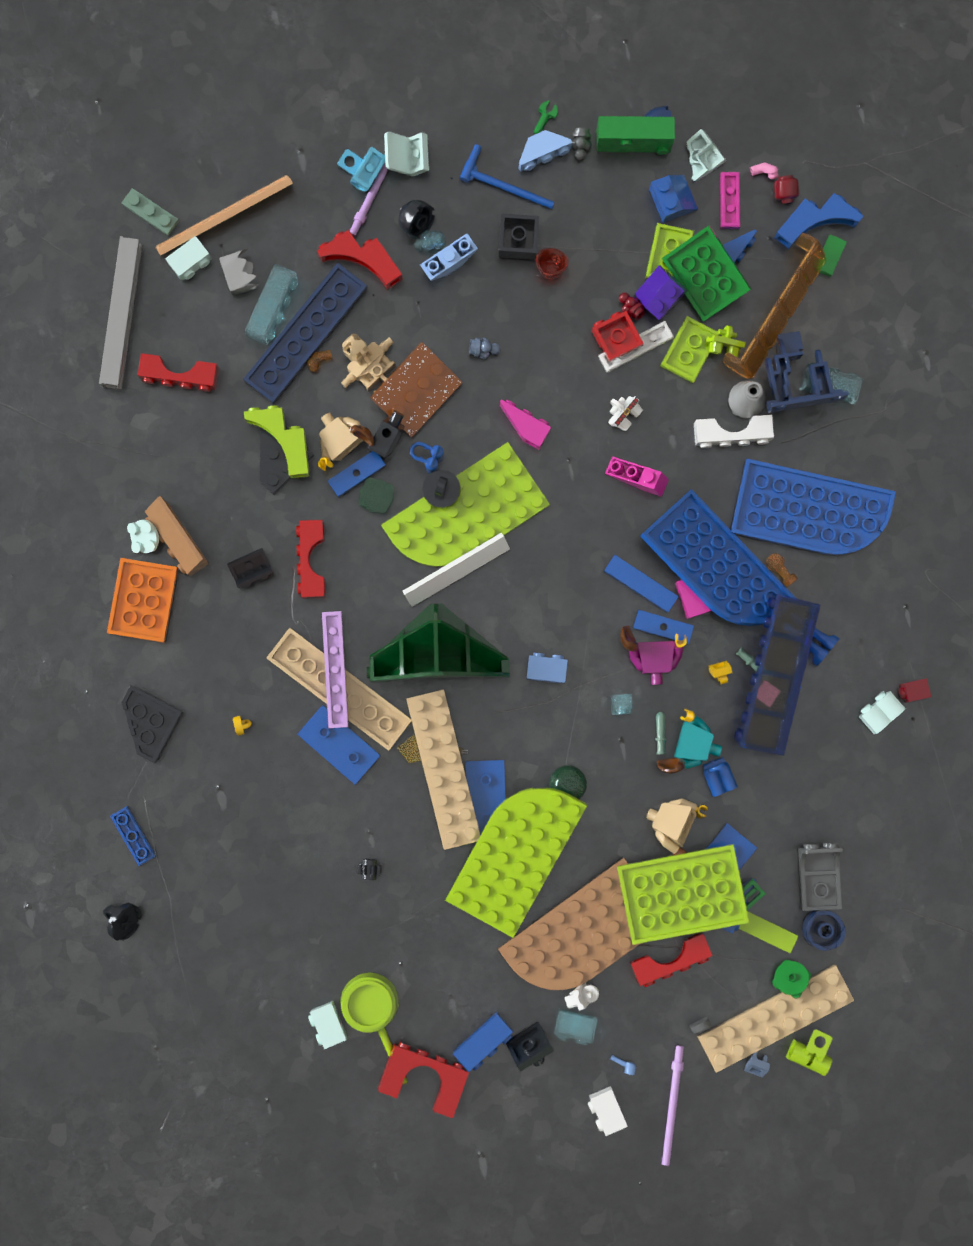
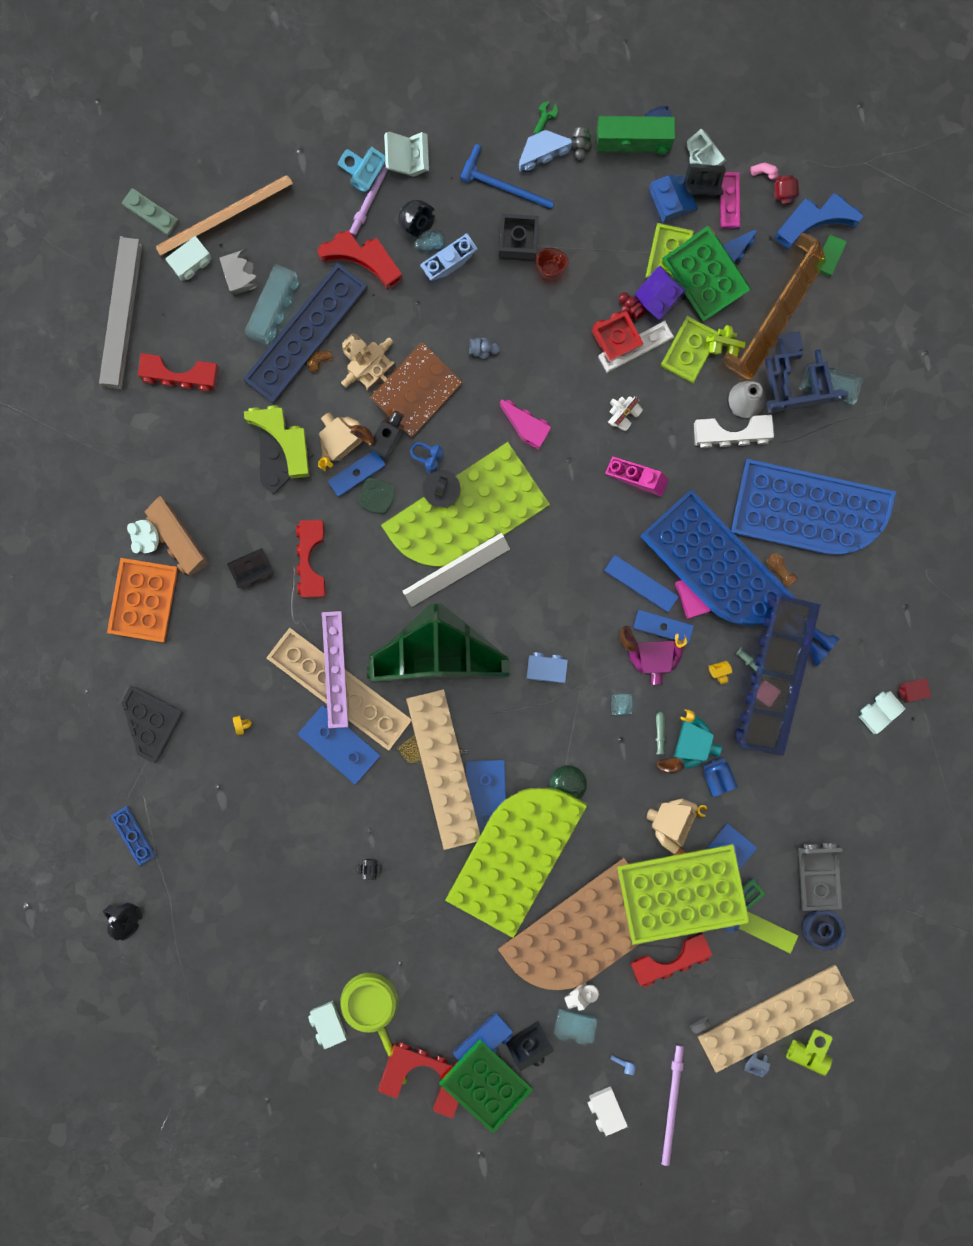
(486, 1086): none -> green plate
(704, 179): none -> black bracket
(791, 978): green piece -> none

